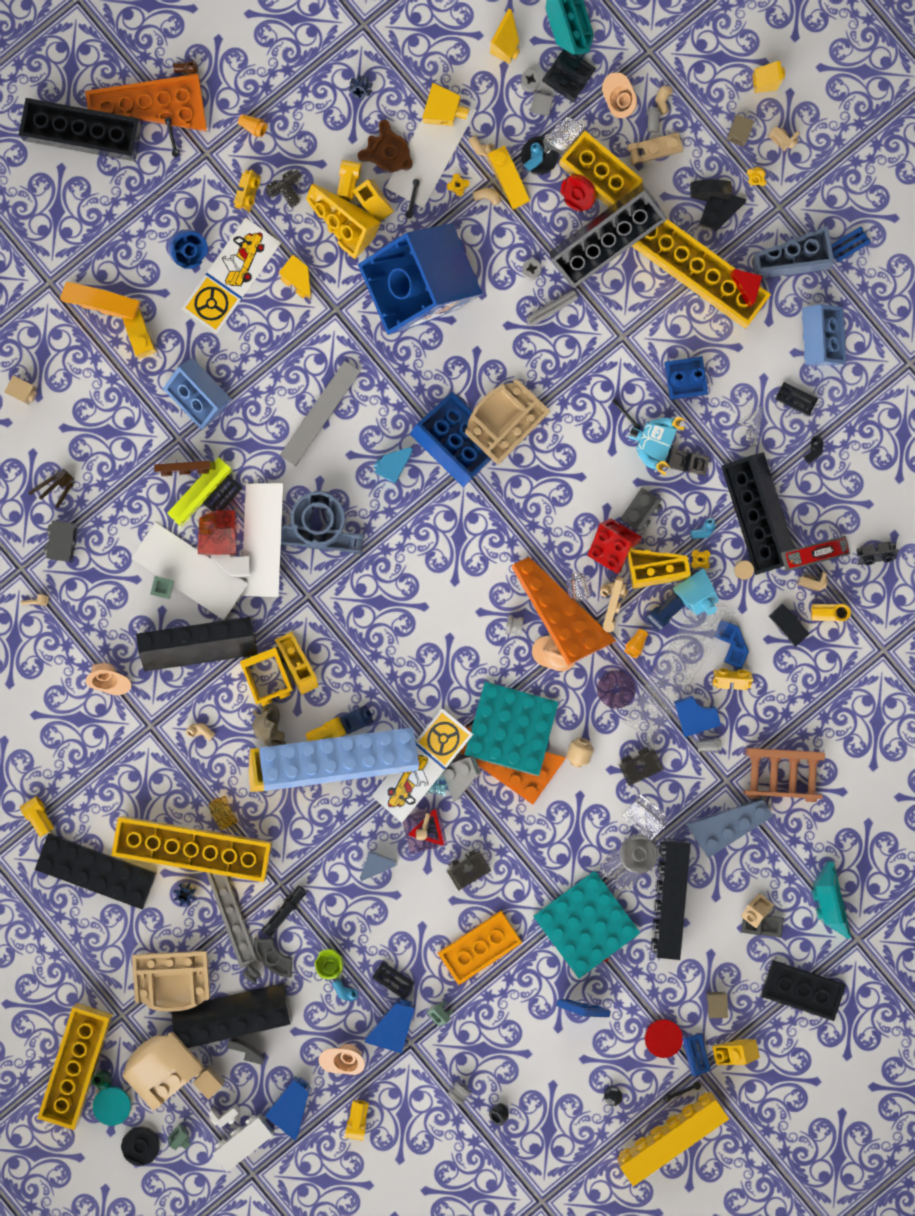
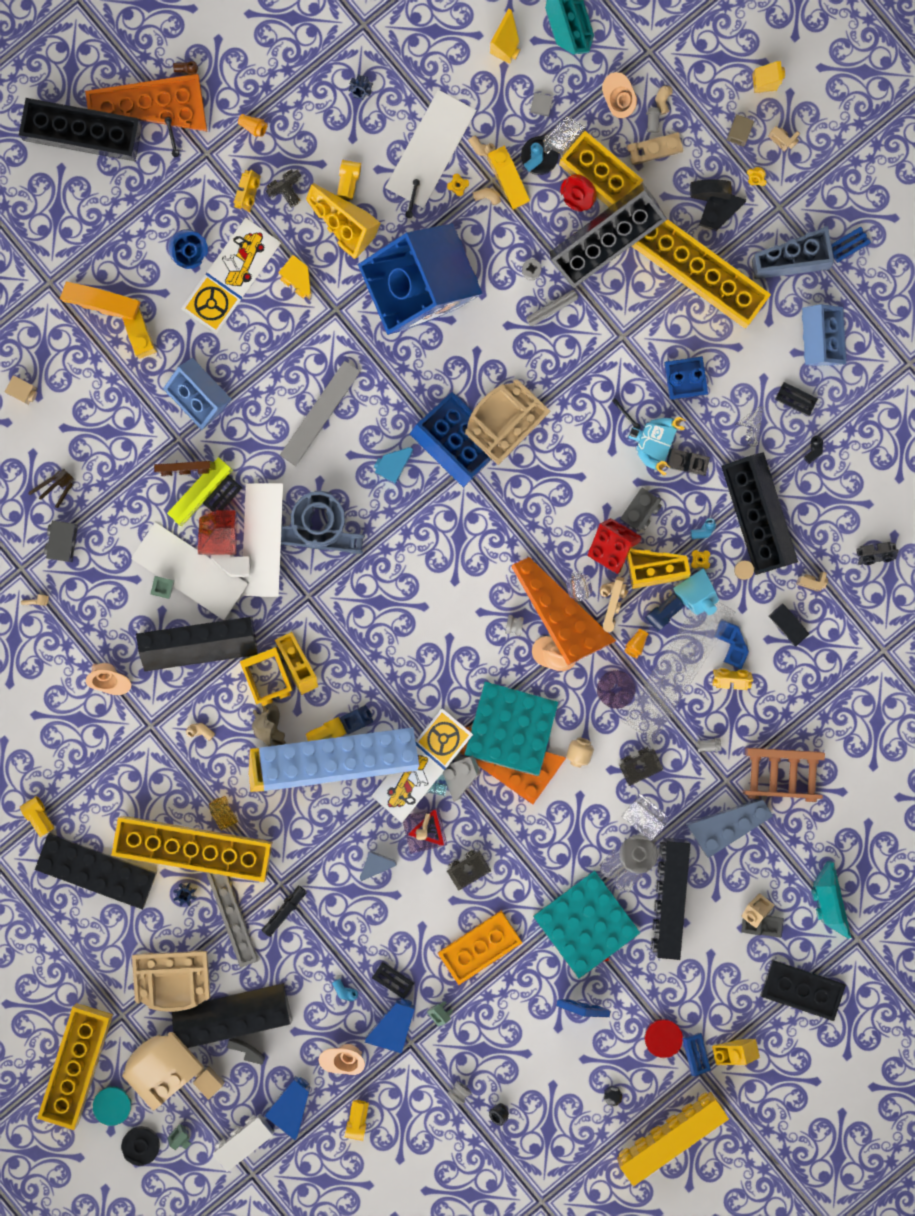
(106, 1079): dark green cone -> none
(227, 1117): white bracket -> none
(251, 974): dark grey bush -> none
(272, 958): dark grey tile -> none
(329, 964): lime hair -> none
(373, 200): yellow slope -> none
(387, 151): reddish brown tile -> none
(443, 107): yellow torso -> none
(532, 84): light grey wheel -> none
(569, 75): black slope -> none
(695, 717): blue tile -> none
(696, 1085): black hinge -> none
(717, 1004): dark tan panel -> none
(747, 284): red slope -> none
(815, 553): slope -> none
(827, 612): yellow piece -> none

